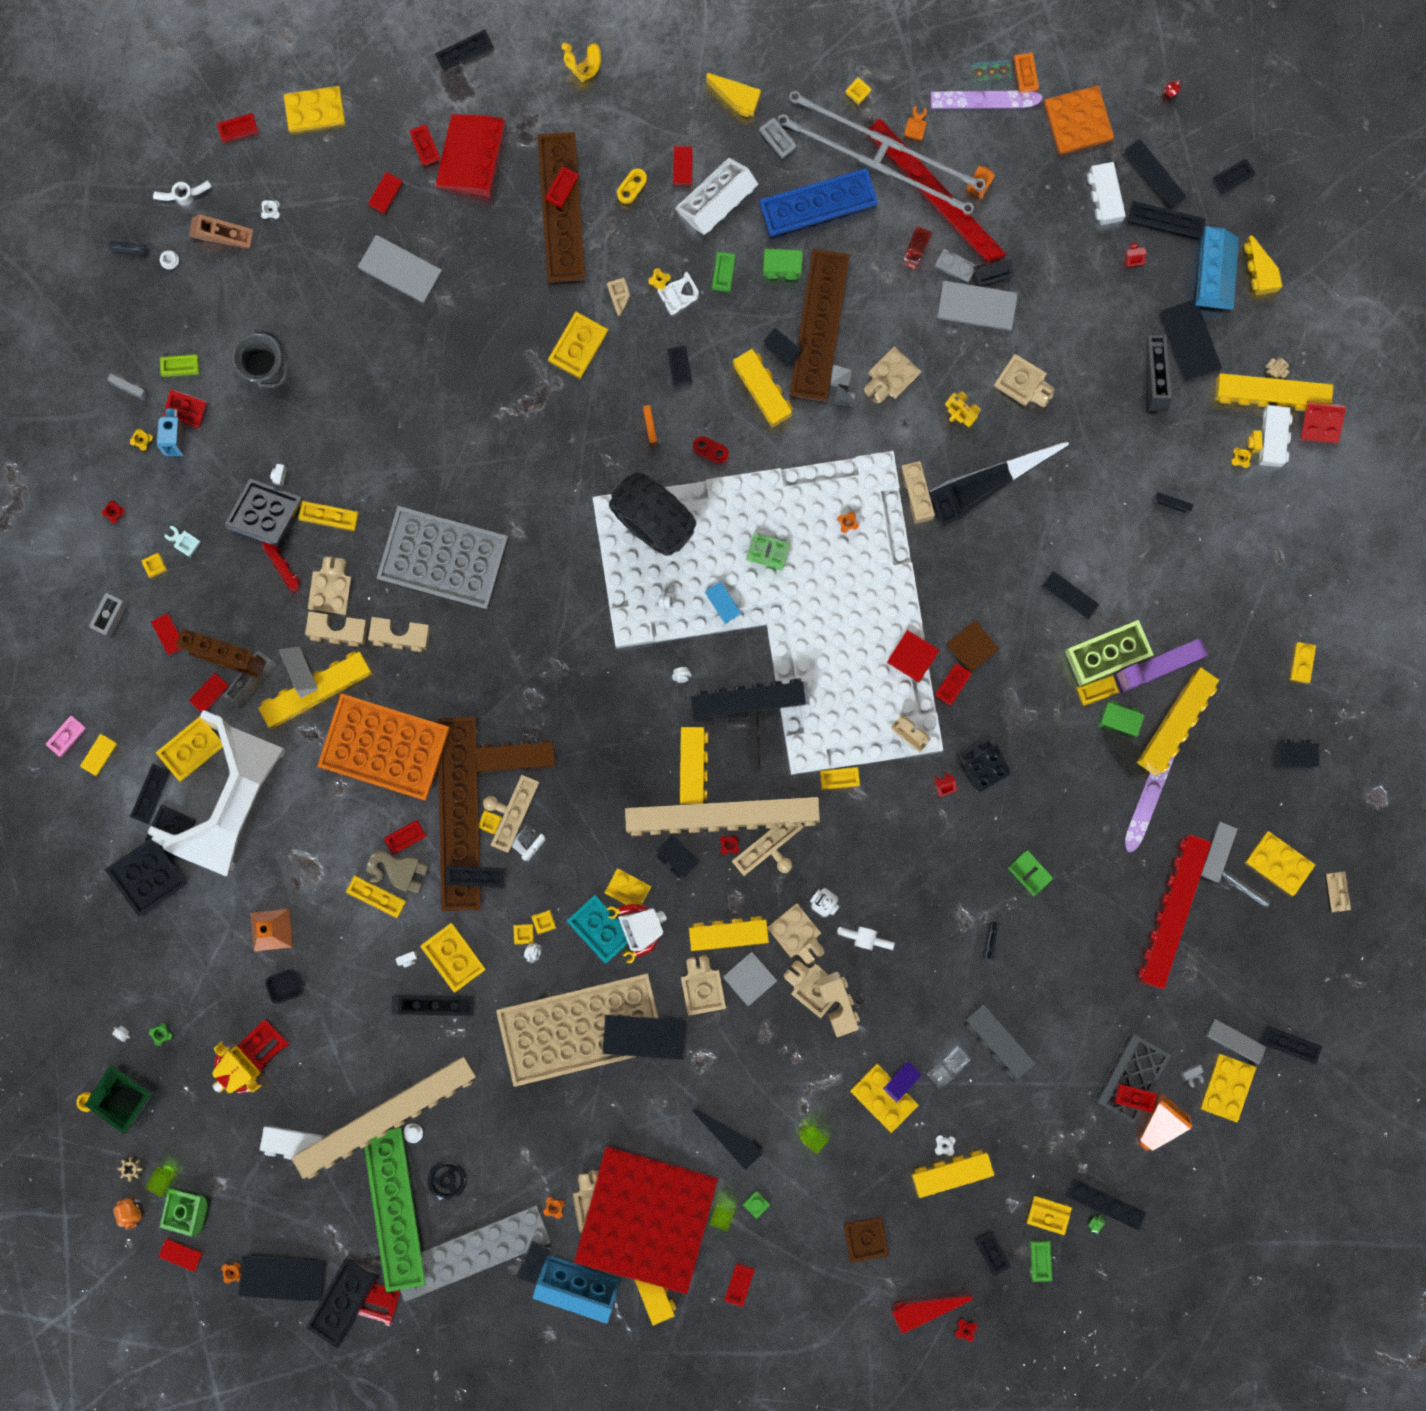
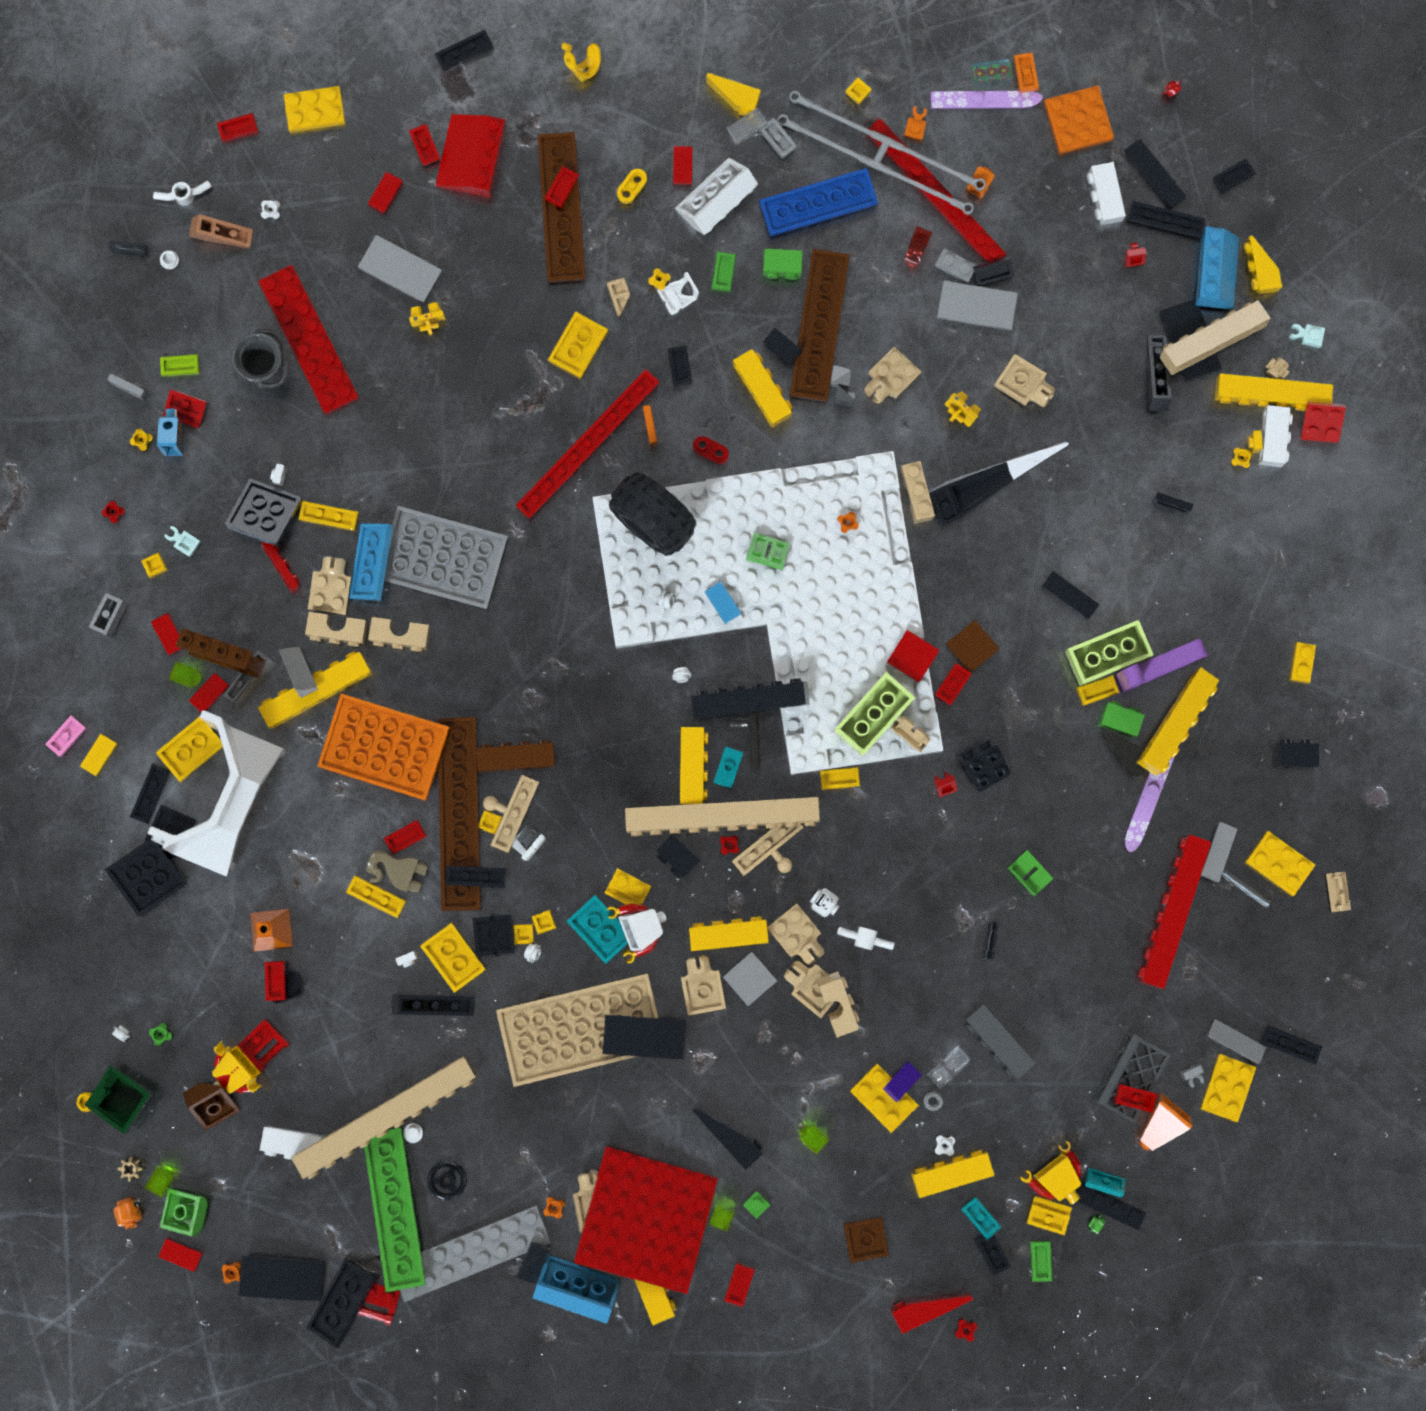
(185, 675): none -> clear neon green brick
(209, 1104): none -> reddish brown slope
(275, 981): none -> red tile
(308, 339): none -> red plate
(370, 562): none -> dark azure plate
(427, 320): none -> yellow hips
(493, 935): none -> black plate
(587, 444): none -> red plate
(728, 767): none -> teal plate
(747, 126): none -> clear plate
(874, 714): none -> yellowish green brick
(939, 1103): none -> light grey plate
(981, 1218): none -> teal plate
(1058, 1178): none -> yellow torso
(1105, 1182): none -> teal plate
(1214, 337): none -> tan brick
(1310, 335): none -> light aqua plate

